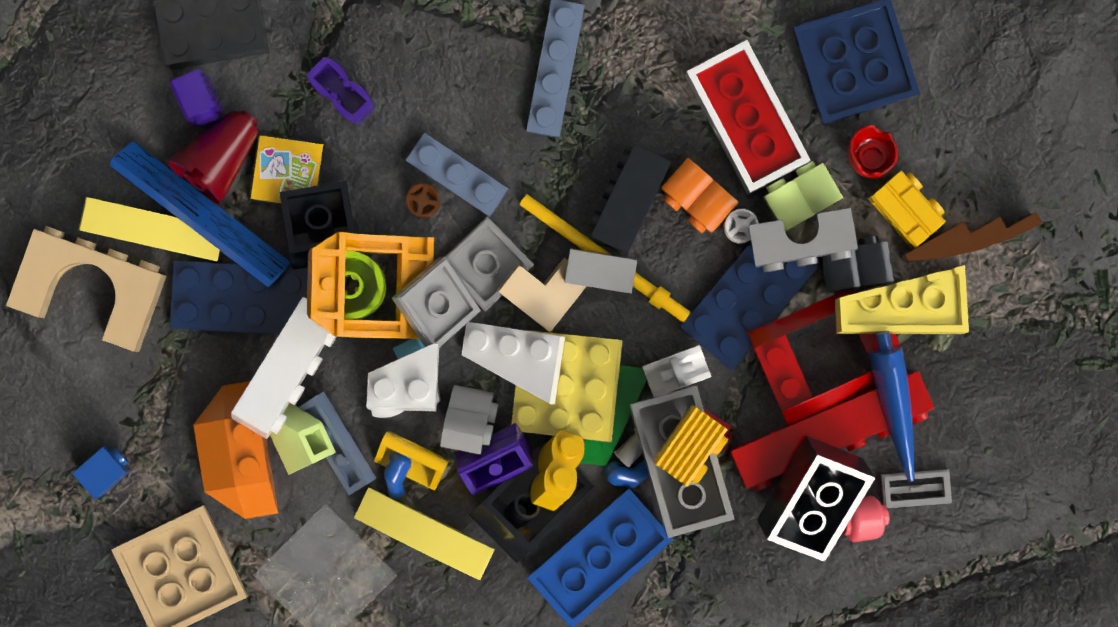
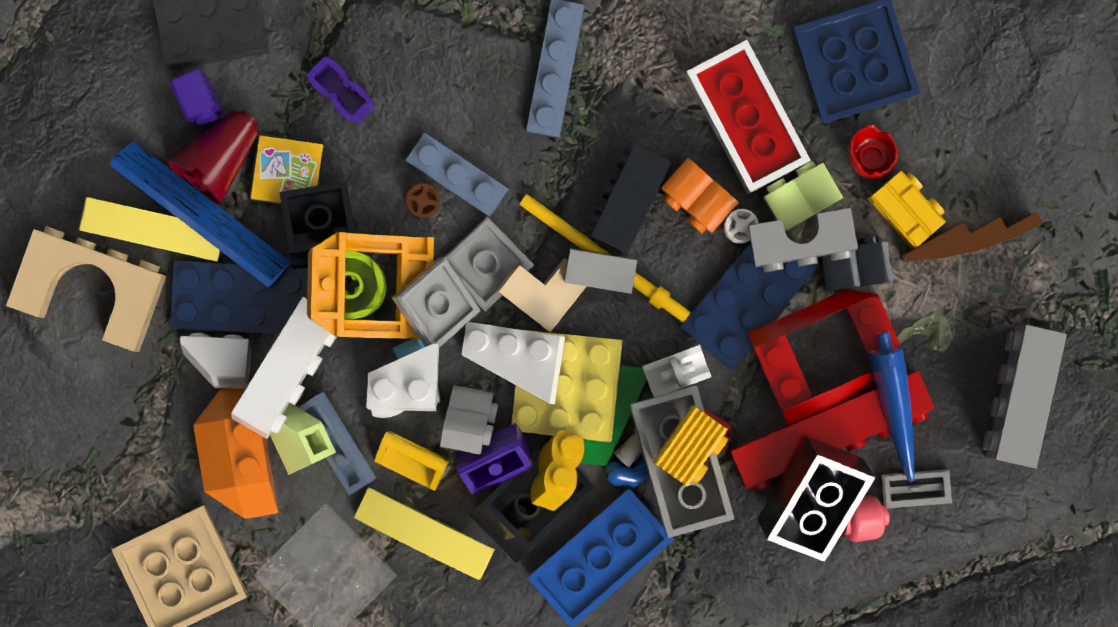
(102, 471): blue brick -> none
(220, 360): none -> white slope
(395, 474): blue arm -> none
(908, 307): light yellow wing -> none
(1024, 396): none -> light grey brick

